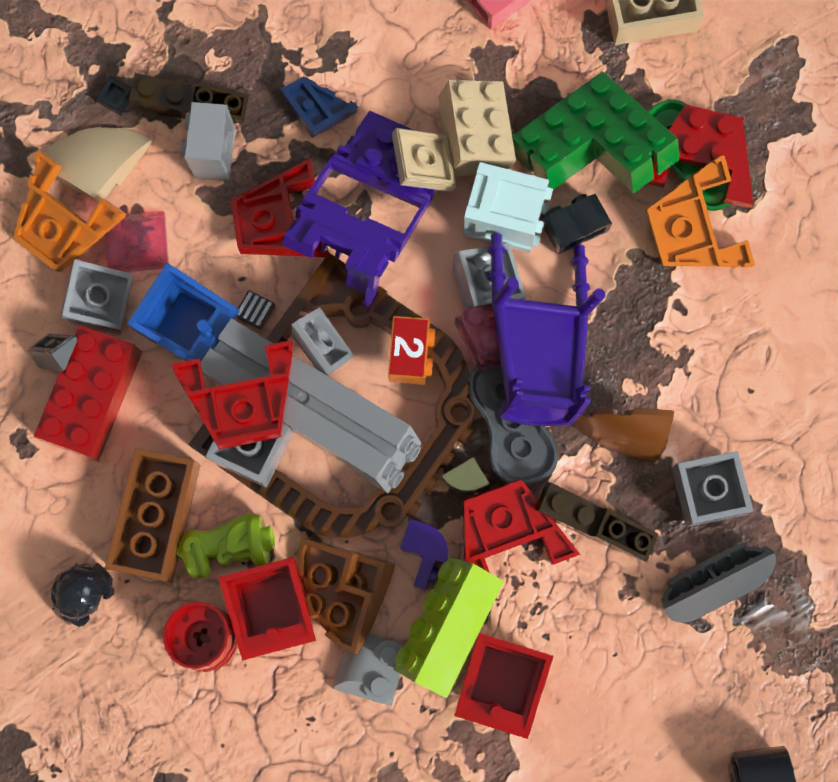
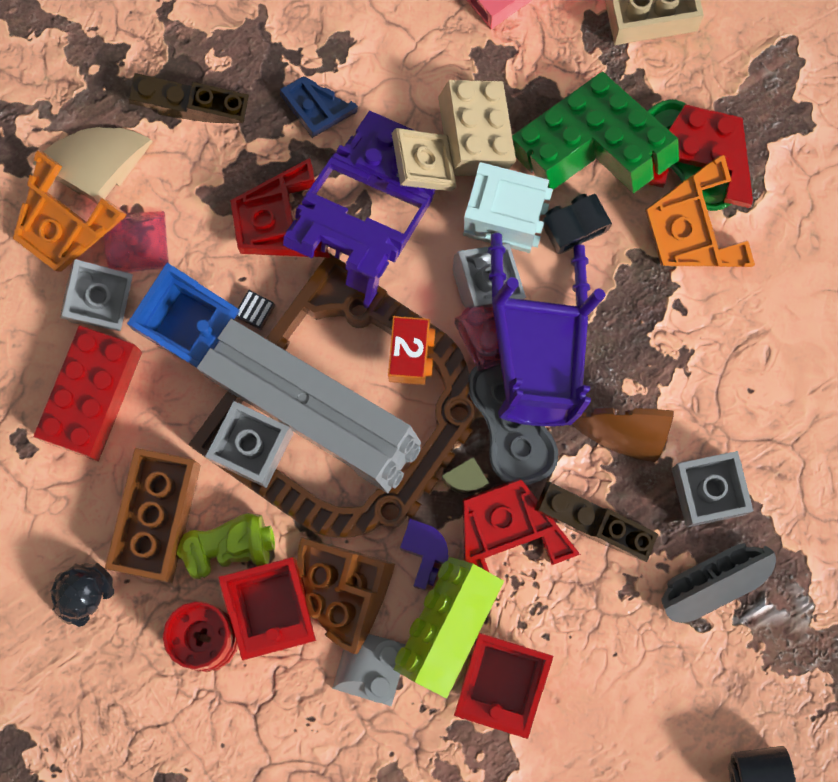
(53, 351): dark grey slope -> none
(114, 95): black tile -> none
(209, 141): light grey brick -> none
(244, 409): red wing -> none
(321, 342): light grey slope -> none

